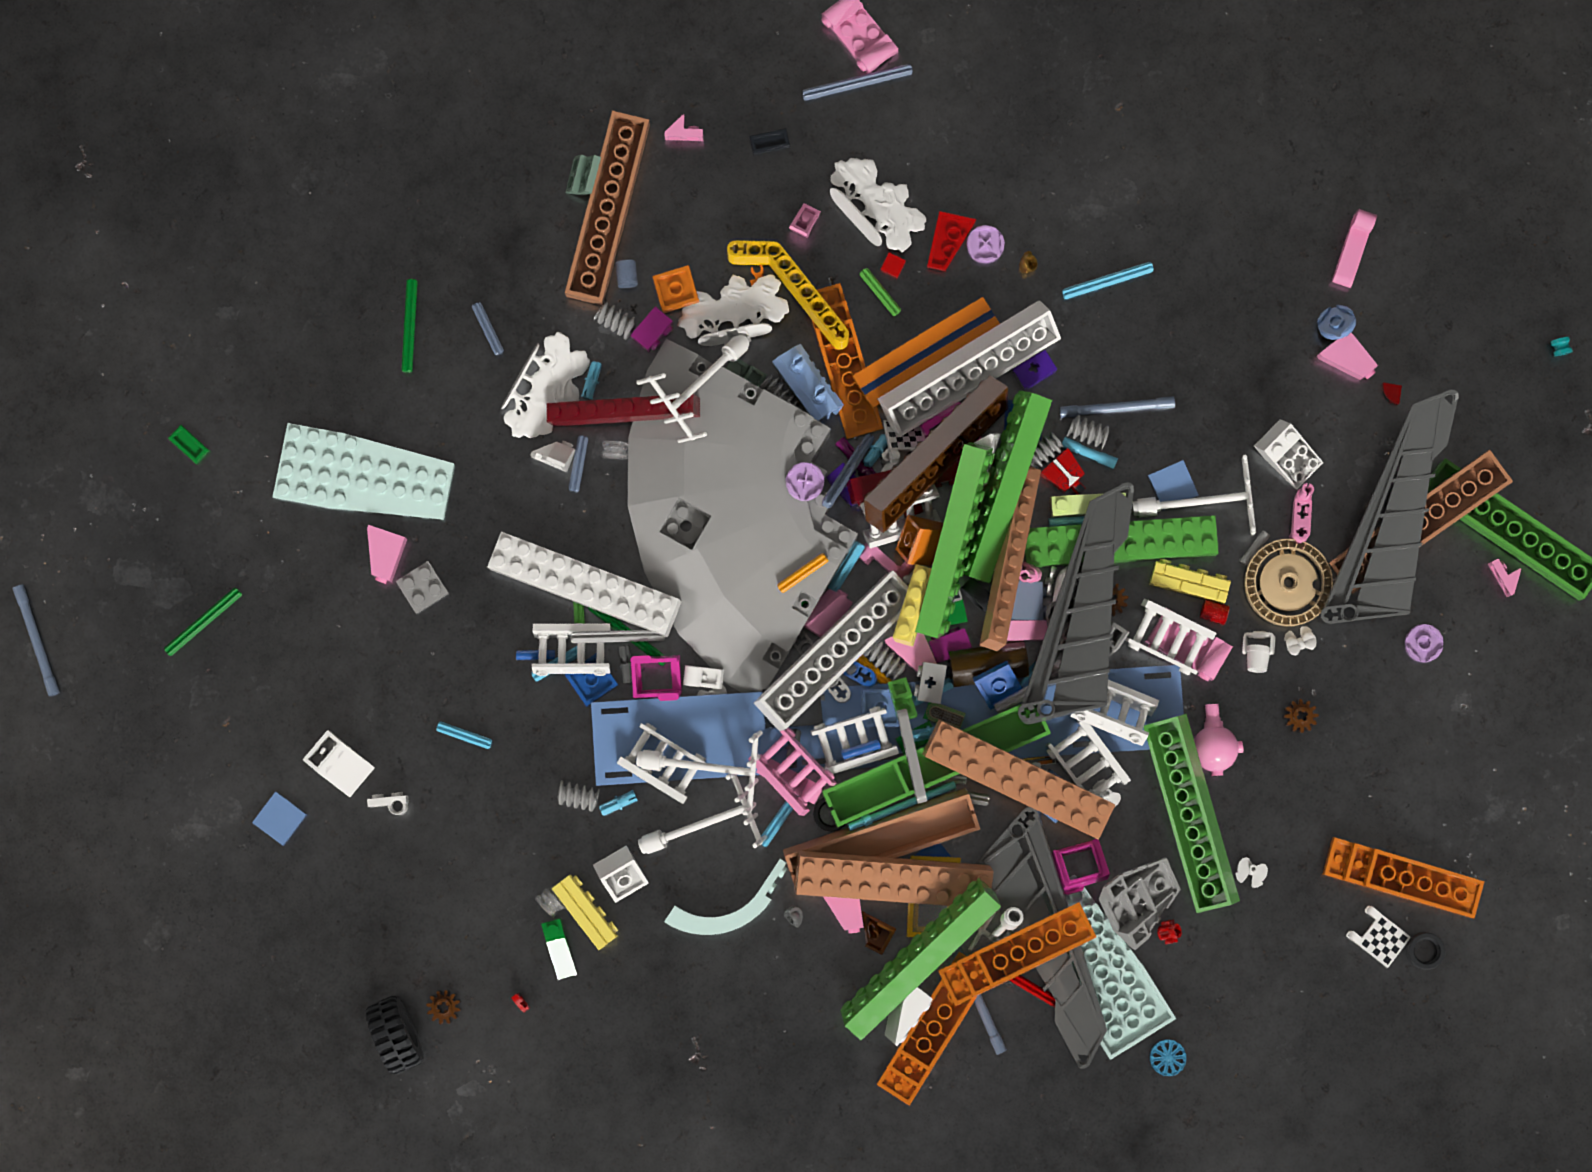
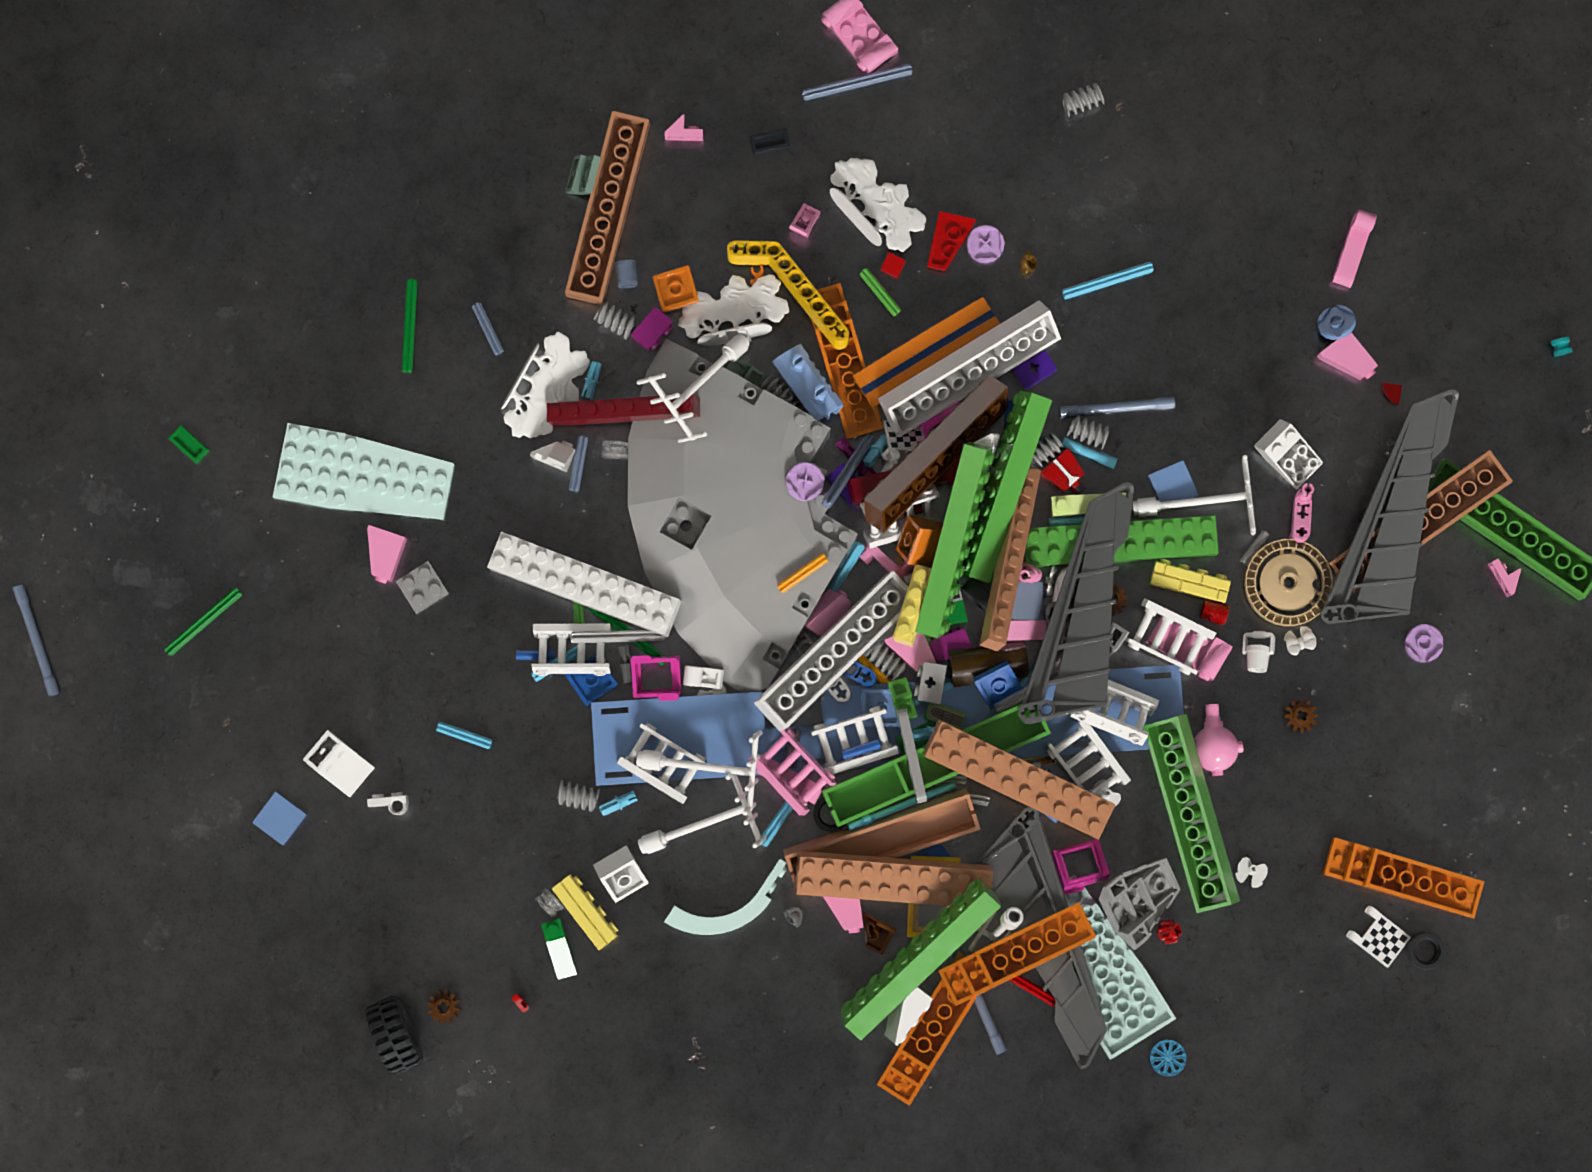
(1082, 98): none -> light grey piece

